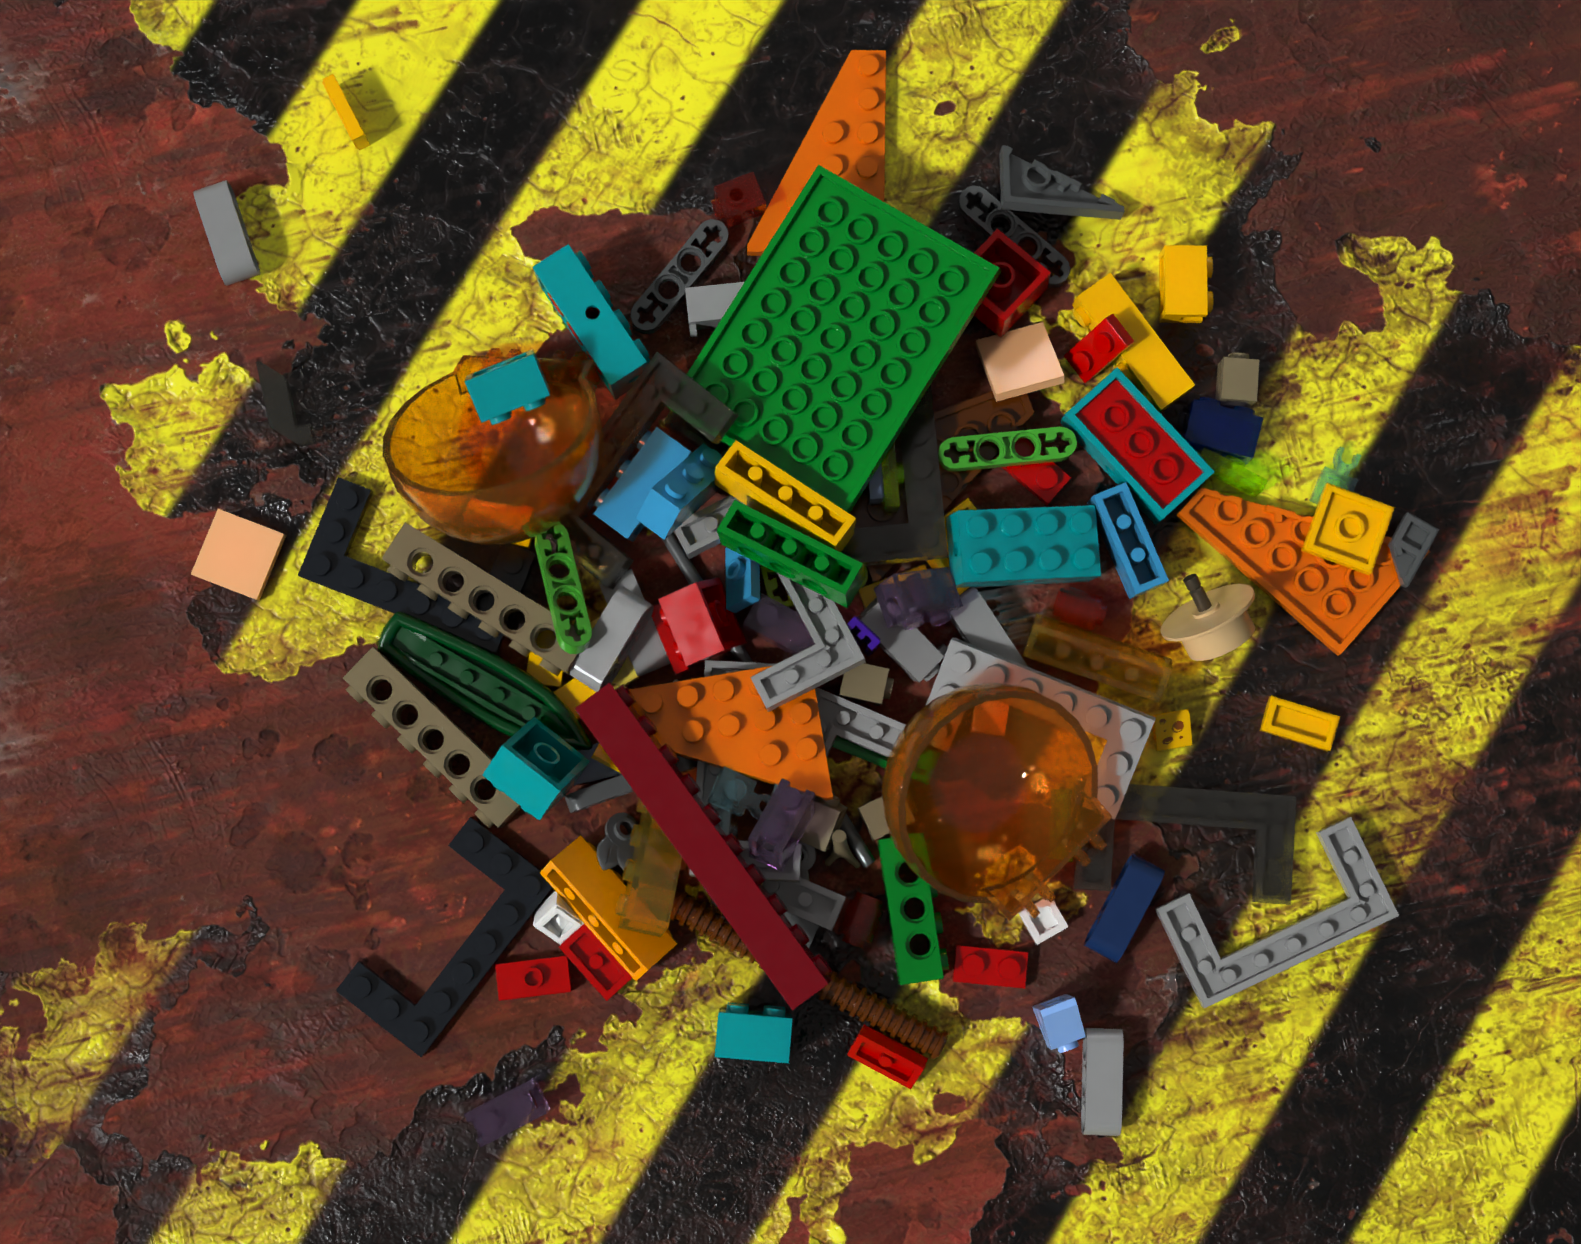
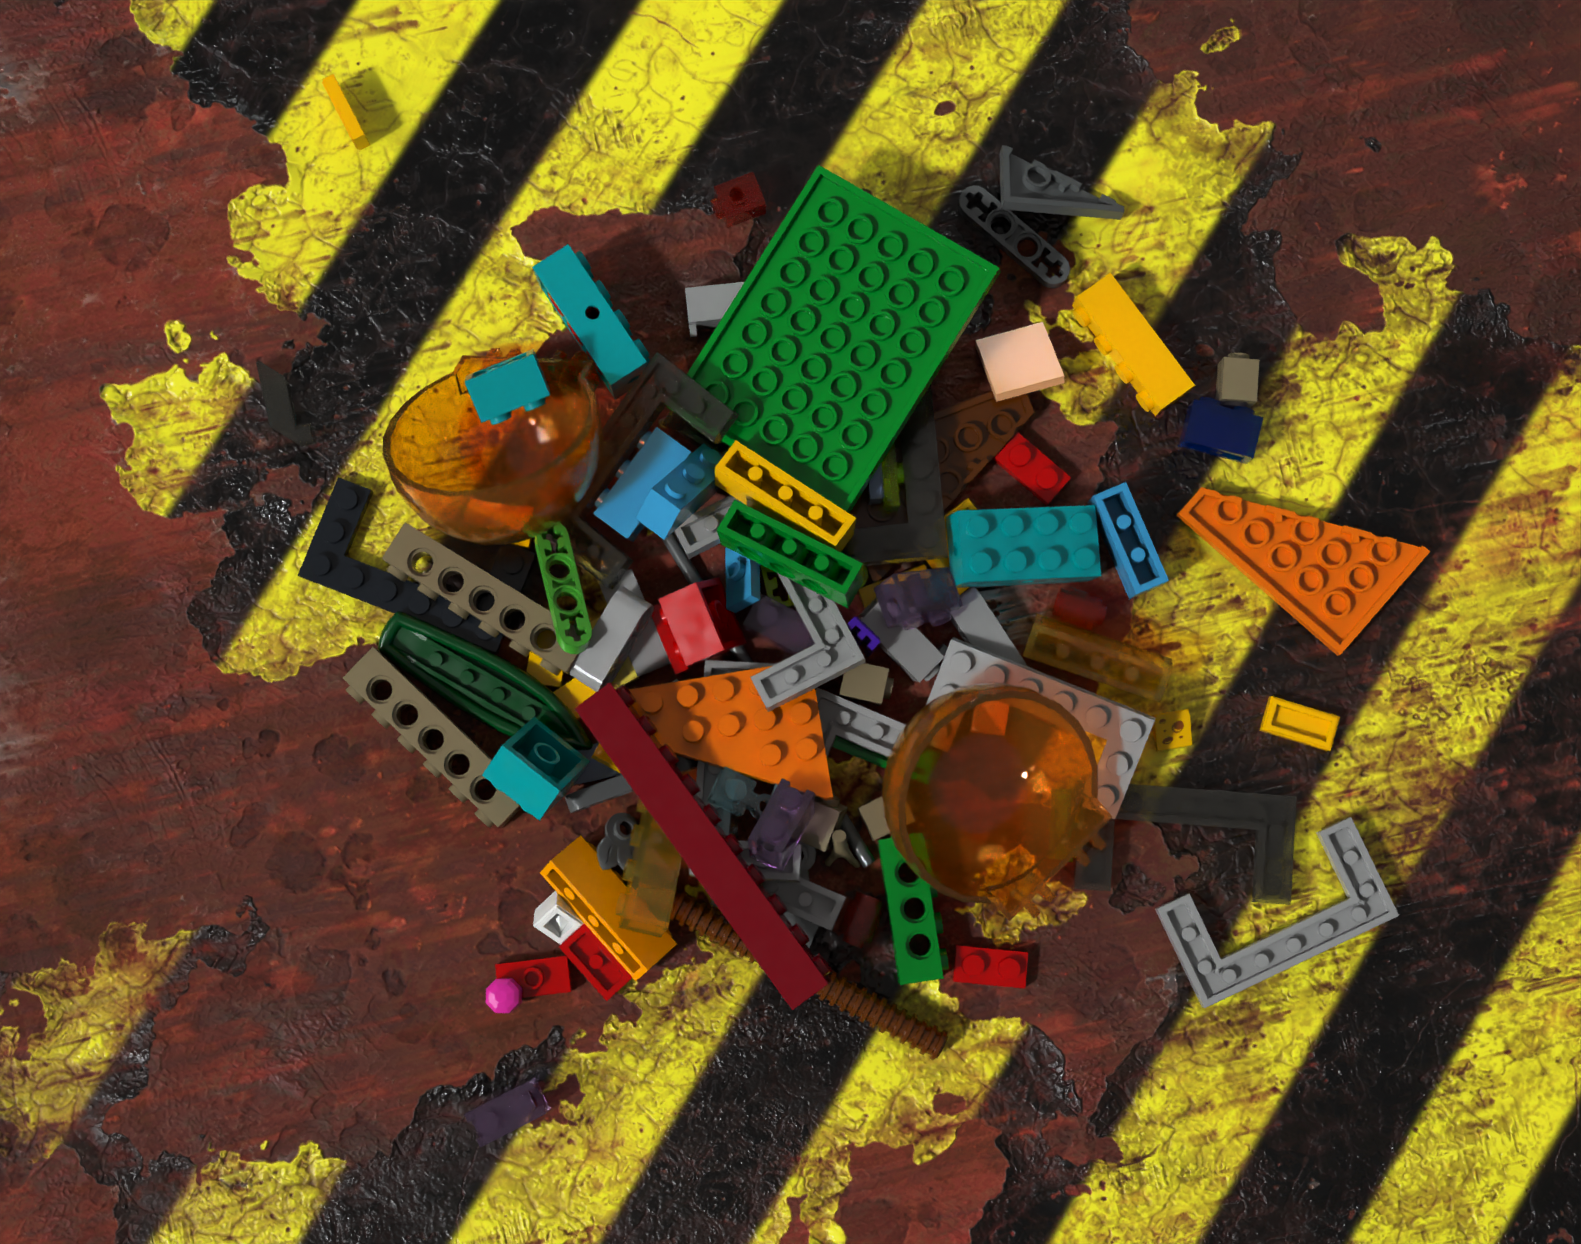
(226, 232): light grey beam -> none
(238, 554): light nougat tile -> none
(423, 1022): black plate -> none
(504, 995): none -> dark pink tile
(676, 274): dark grey beam -> none
(753, 1034): teal brick -> none
(843, 139): orange wing -> none
(887, 1056): red plate -> none
(1007, 452): bright green beam -> none
(1017, 286): red brick -> none
(1046, 923): white plate -> none
(1060, 1022): light blue slope -> none
(1099, 348): red plate -> none
(1102, 1082): light grey beam -> none
(1124, 908): dark blue beam -> none
(1136, 445): red brick -> none
(1184, 284): yellow brick -> none
(1212, 620): tan piece -> none
(1234, 473): clear neon green plate -> none
(1336, 476): clear light blue plate -> none
(1348, 529): yellow tile -> none
(1410, 546): dark grey tile -> none

